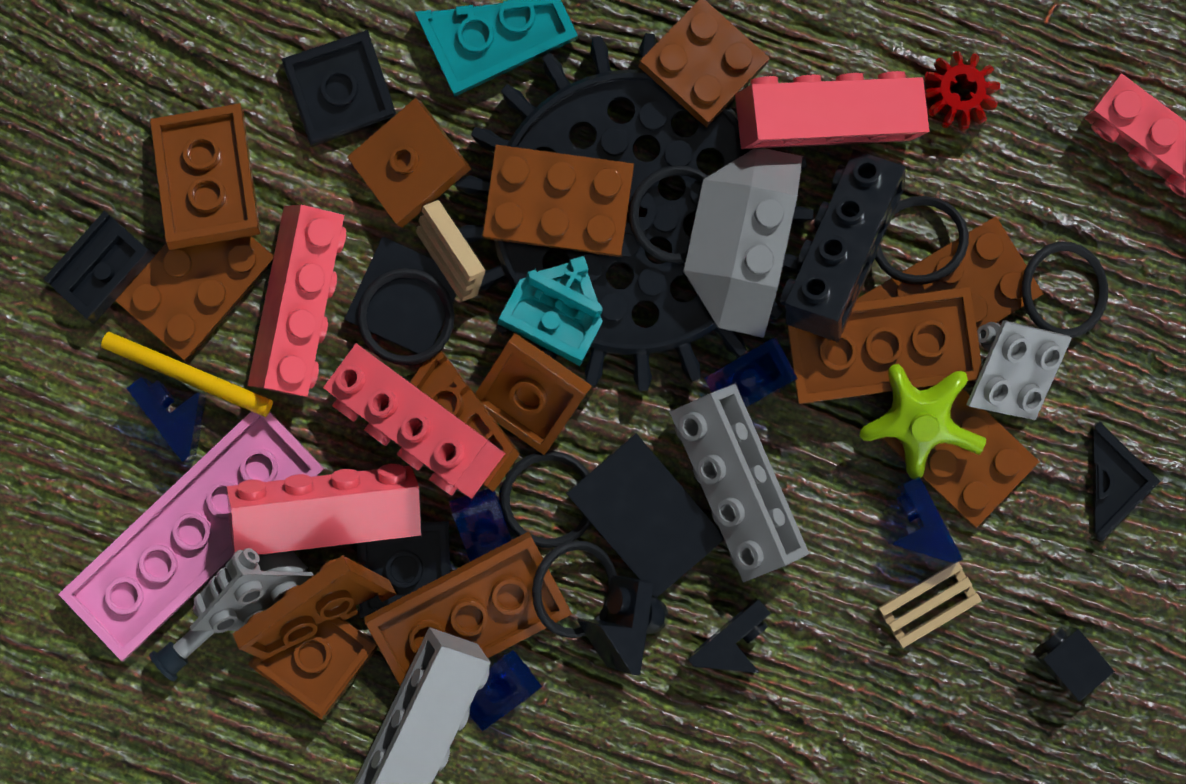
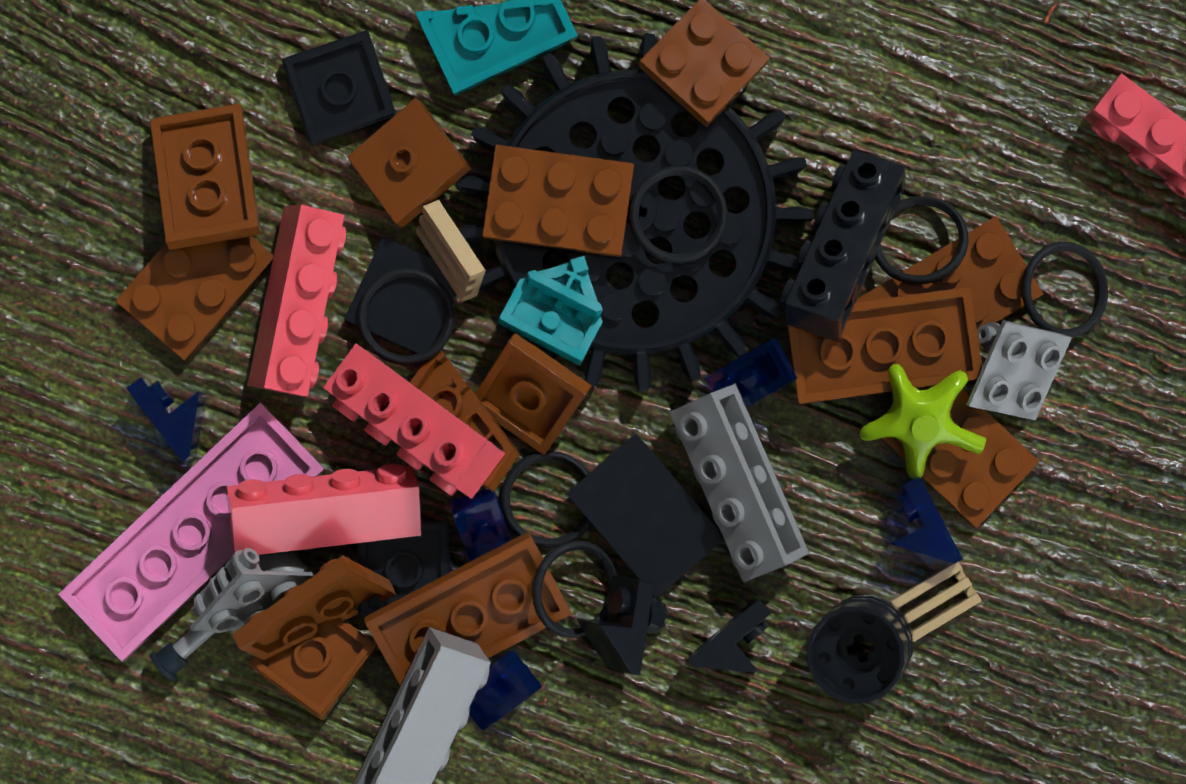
(99, 267): black plate -> none
(187, 374): yellow bar -> none
(743, 238): light grey wedge -> none
(831, 111): coral brick -> none
(847, 670): none -> black wheel
(969, 78): red gear -> none
(1073, 662): black brick -> none
(1118, 481): black tile -> none

